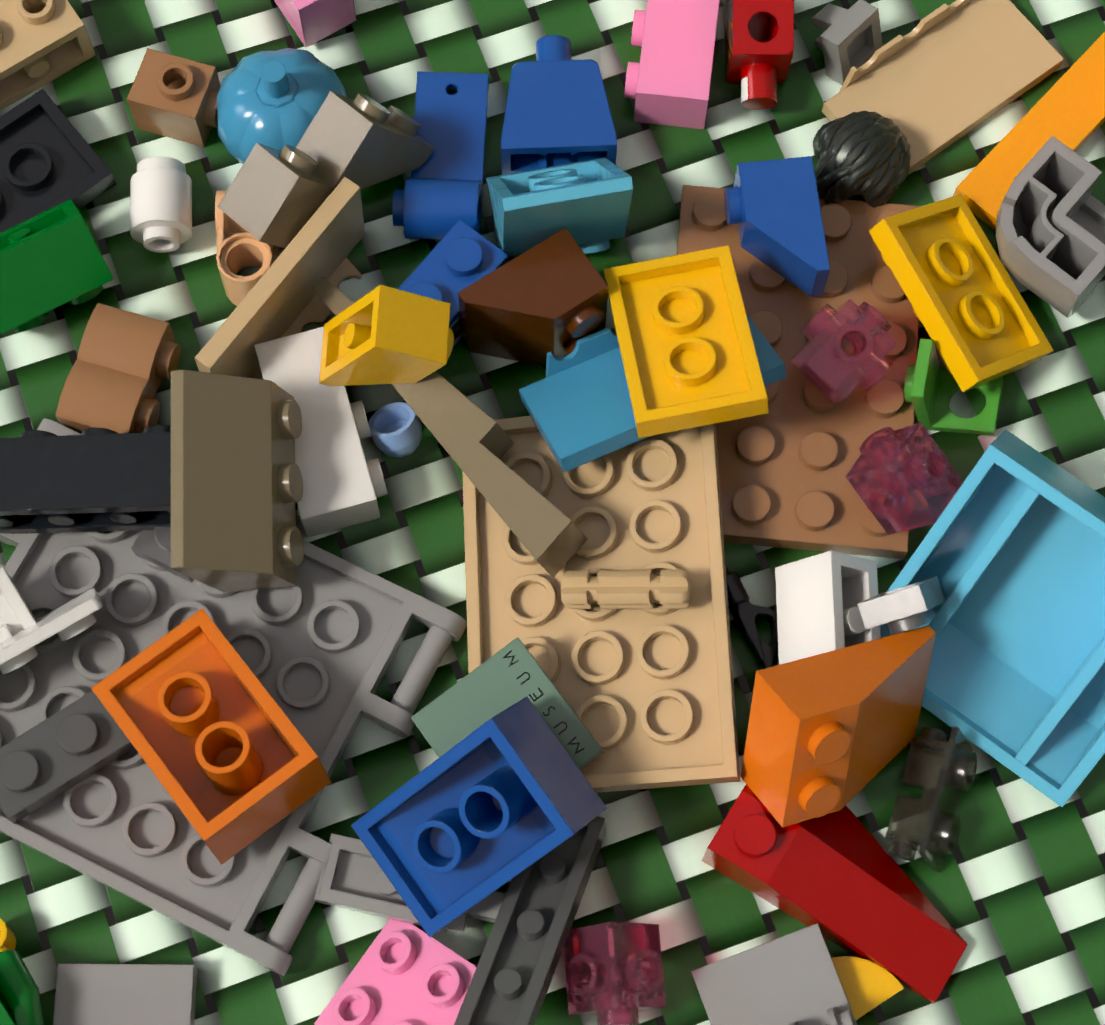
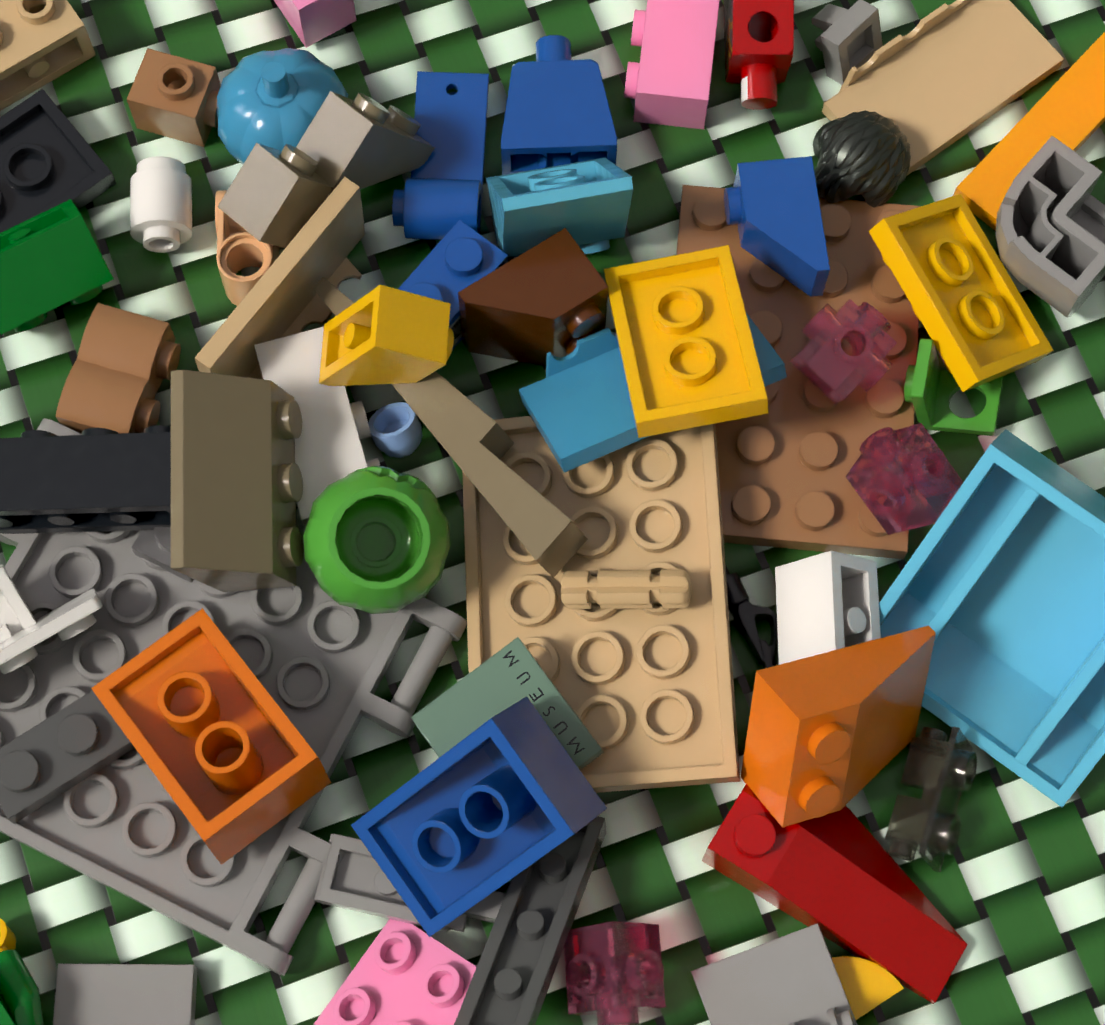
(377, 540): none -> bright green piece
(902, 607): plate -> none

